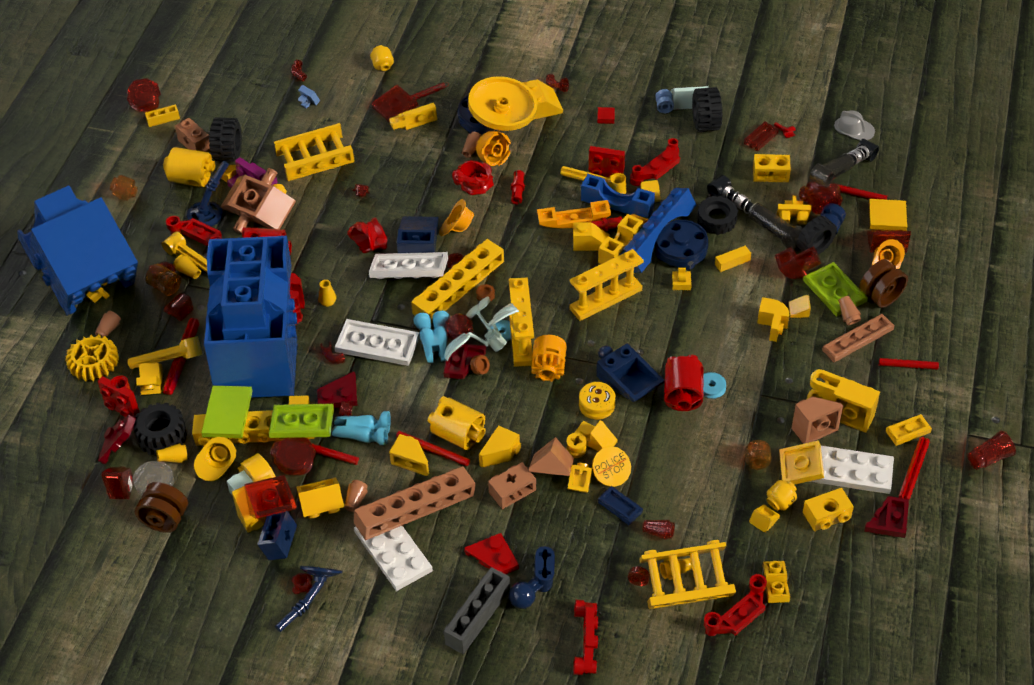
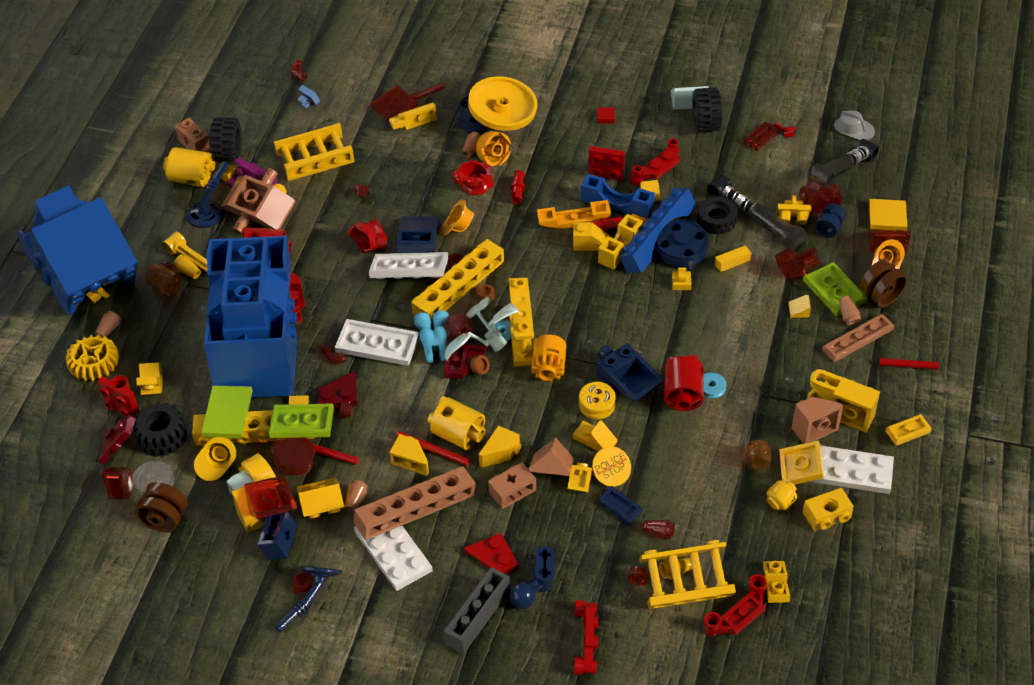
(123, 187): clear orange head -> none
(143, 95): clear red piece -> none
(162, 115): yellow piece -> none
(175, 453): yellow cone -> none
(178, 363): red axle -> none
(179, 306): clear red brick -> none
(187, 348): yellow axle -> none
(193, 229): red plate -> none
(326, 293): yellow cone -> none
(363, 428): medium azure piece -> none
(382, 57): yellow head -> none
(546, 99): yellow slope -> none
(563, 84): clear red arm -> none
(580, 448): yellow wheel -> none
(611, 294): yellow fence -> none
(616, 181): yellow axle -> none
(664, 101): medium blue wheel -> none
(764, 518): yellow slope -> none
(771, 168): yellow brick -> none
(775, 315): yellow brick -> none
(817, 233): black tyre -> none
(861, 193): red bar -> none
(890, 518): dark red wing -> none
(914, 468): red axle -> none
(992, 451): clear red plant -> none

